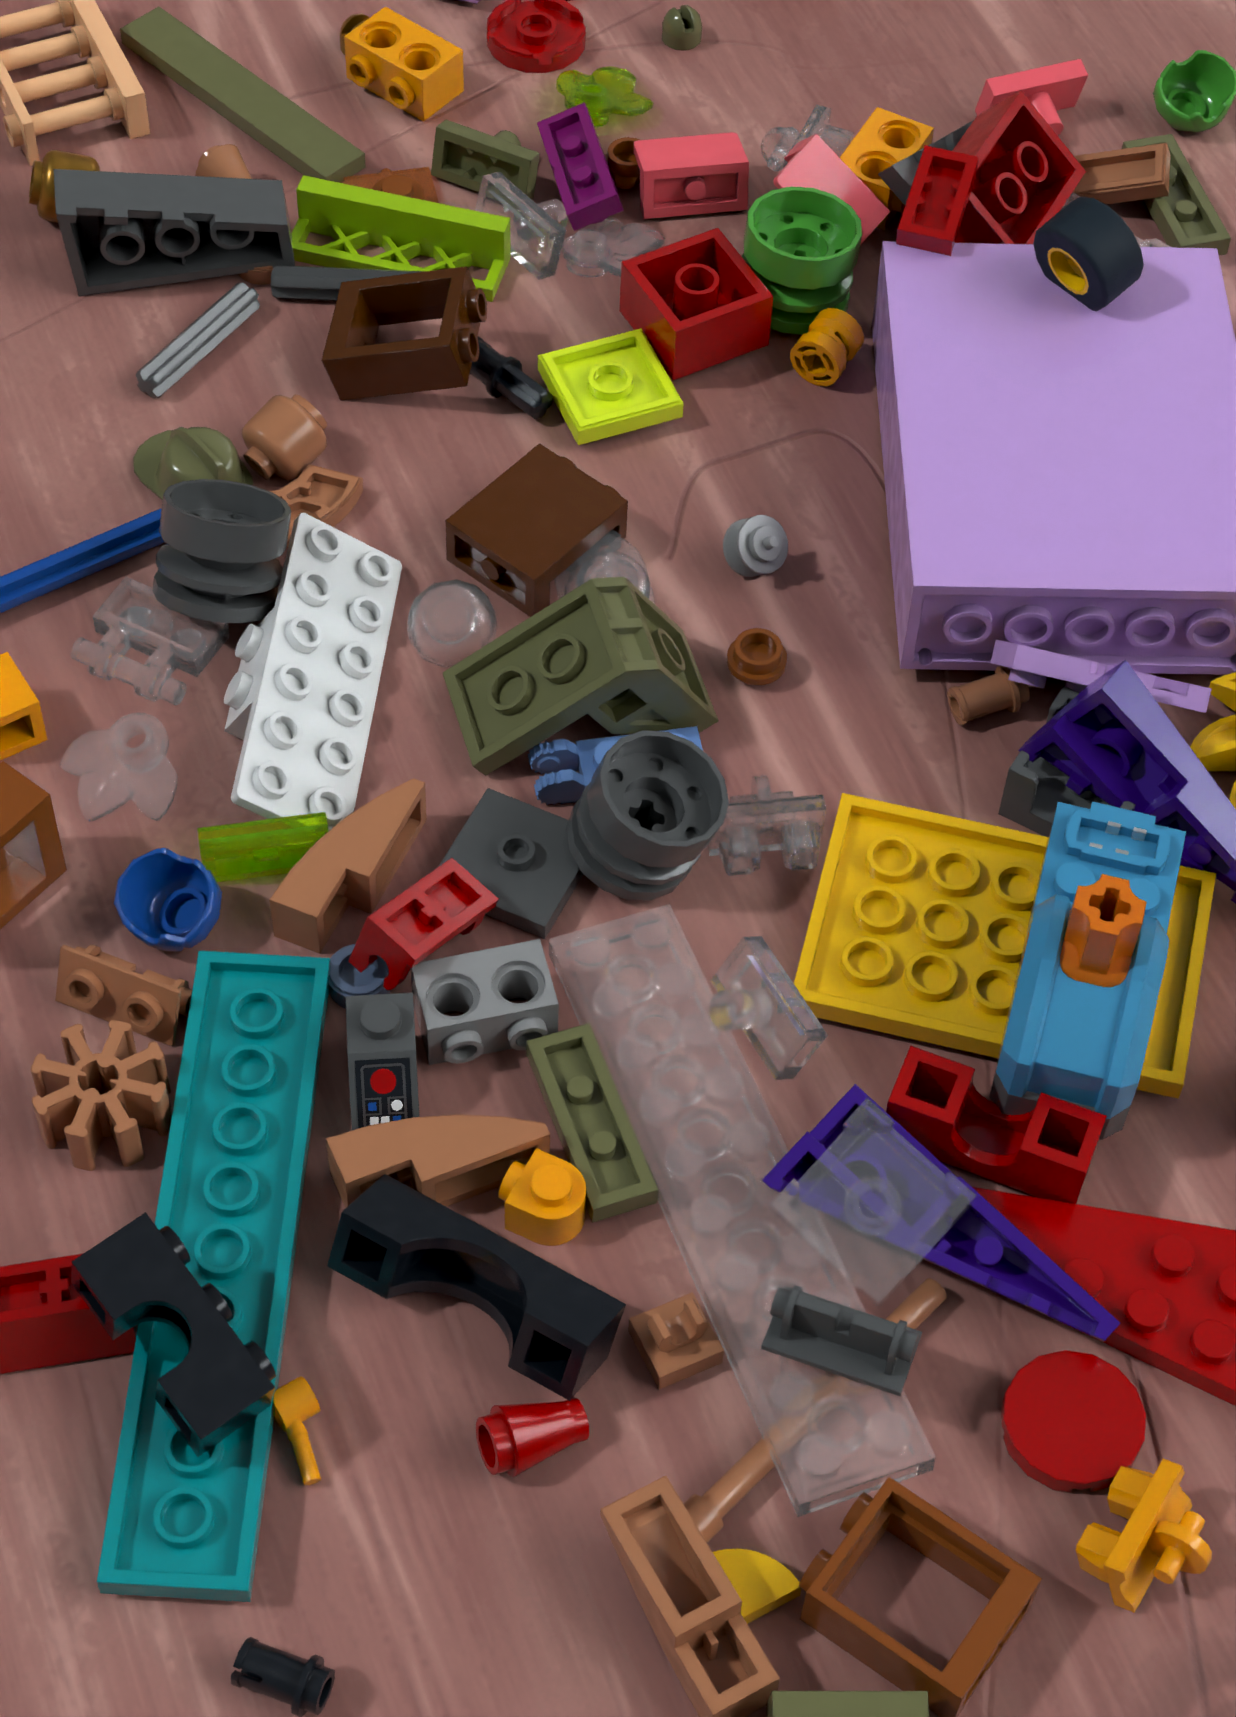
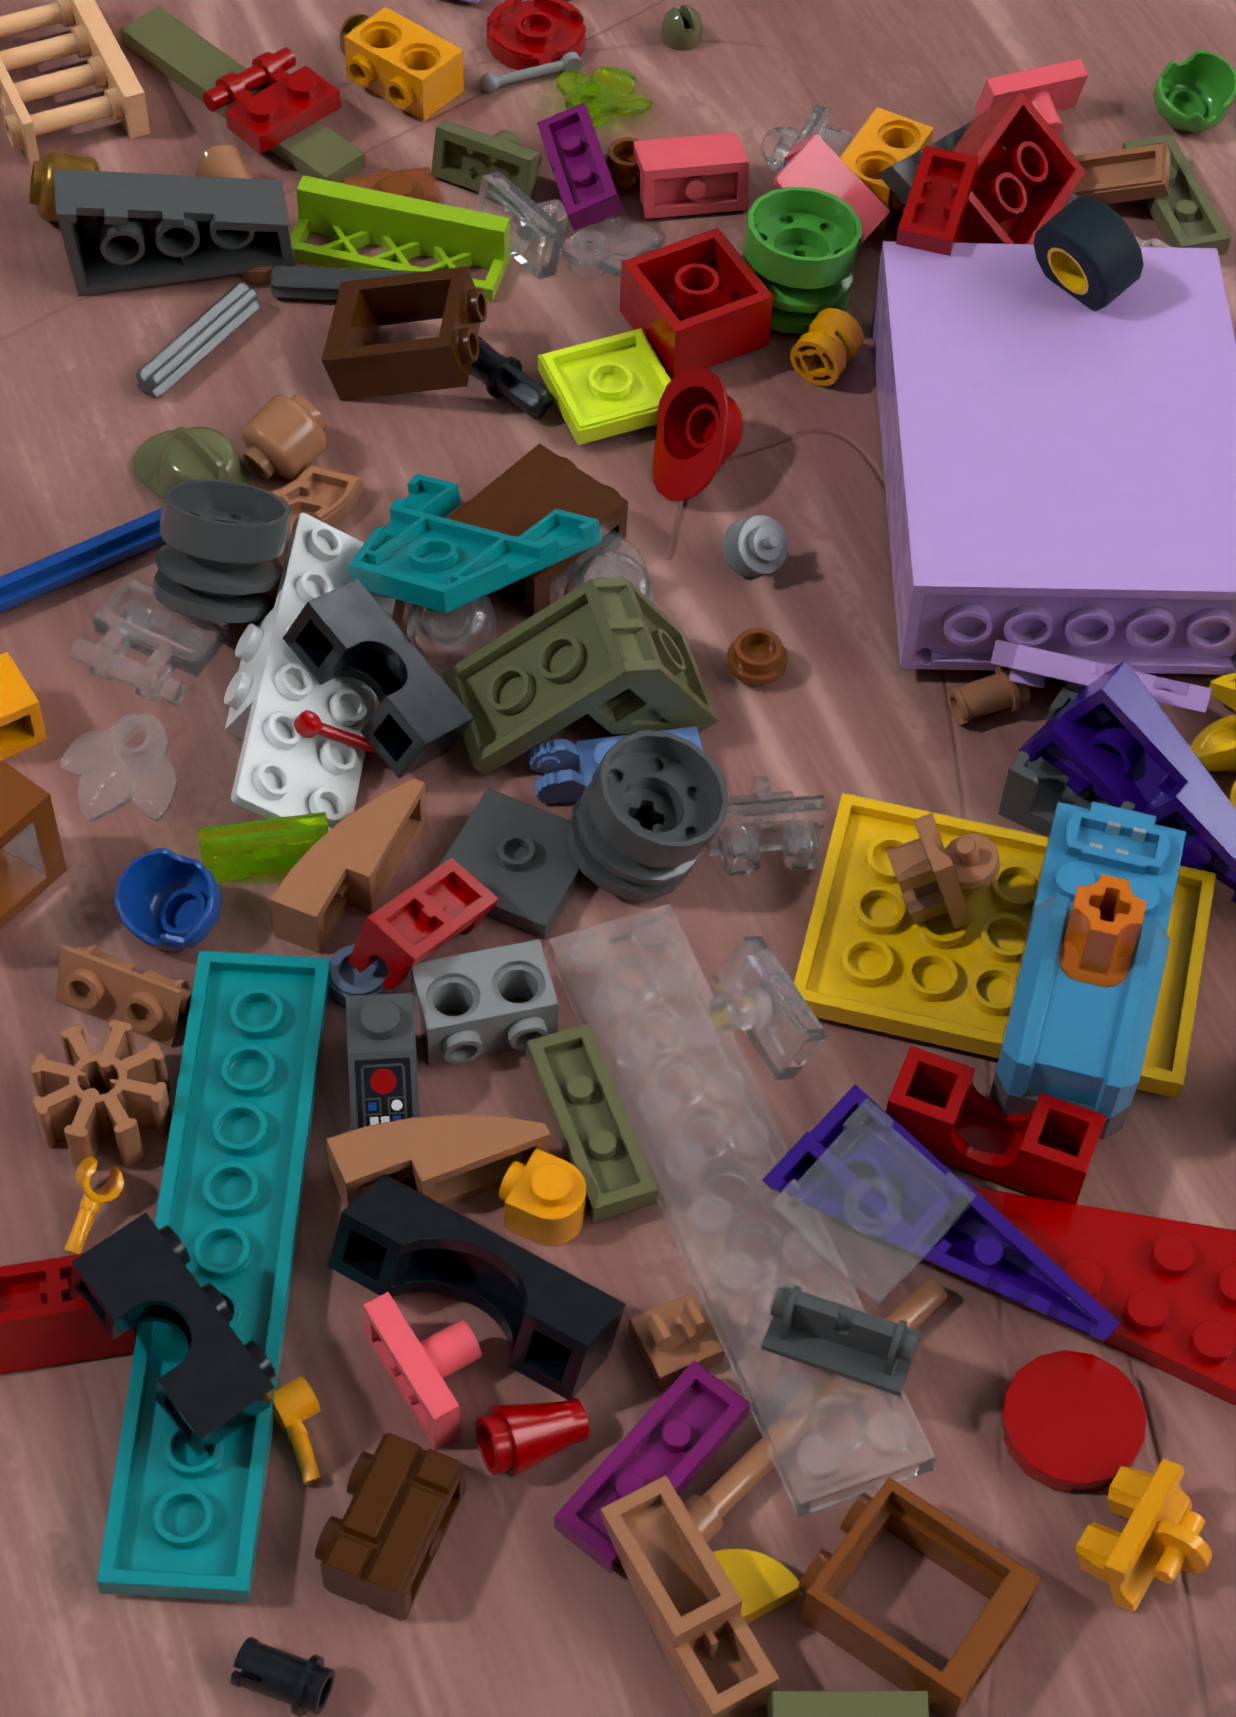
(91, 1201): none -> light orange hand
(278, 111): none -> red plate
(310, 724): none -> red hinge
(356, 638): none -> black arch
(391, 1526): none -> reddish brown brick
(421, 1366): none -> coral tile
(452, 562): none -> teal wing
(490, 82): none -> light grey hinge
(669, 1440): none -> magenta plate
(694, 433): none -> red piece
(934, 874): none -> nougat hips

